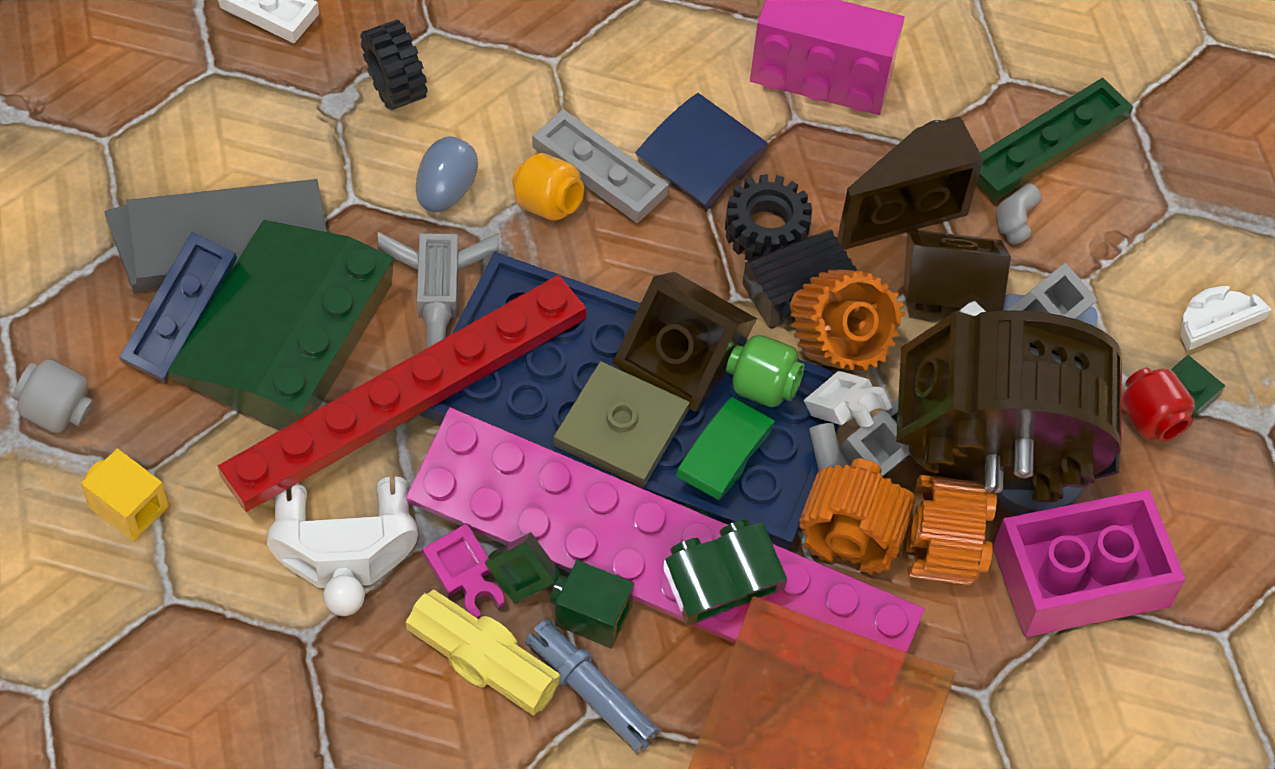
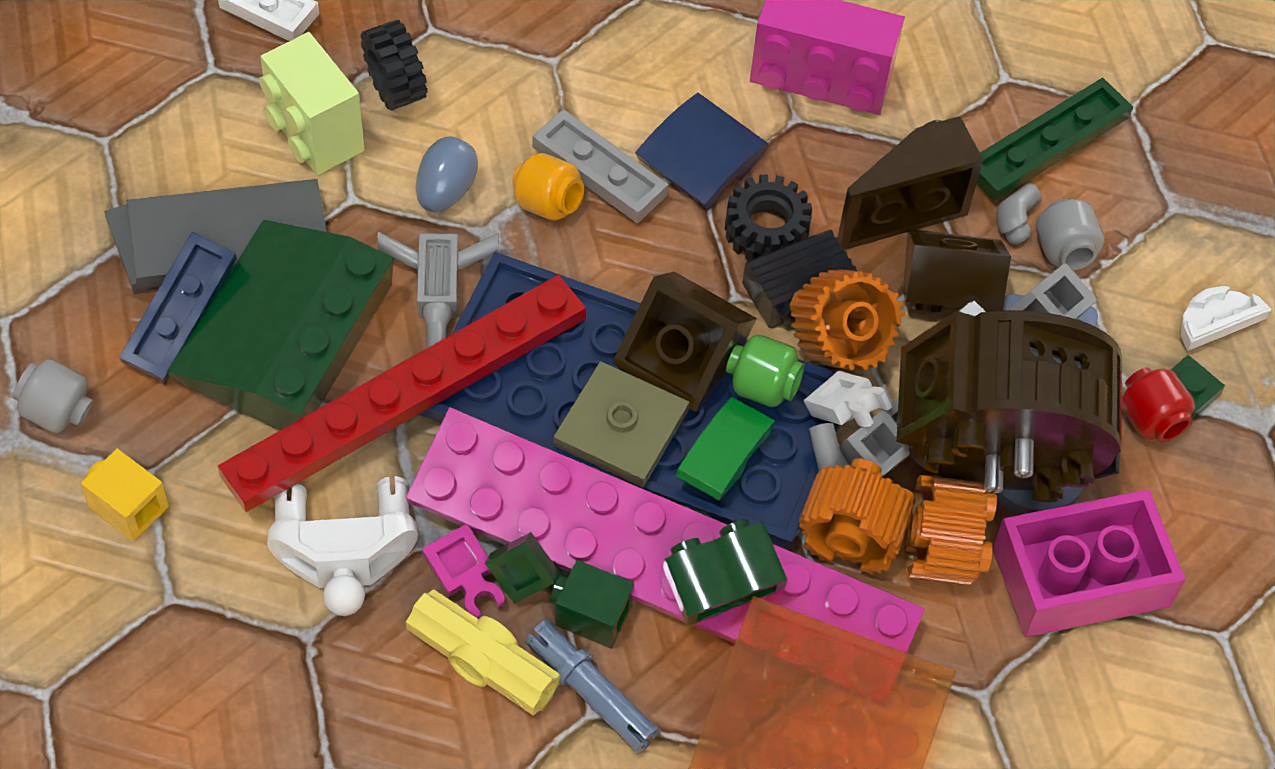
(312, 104): none -> yellowish green brick
(1070, 233): none -> light grey head

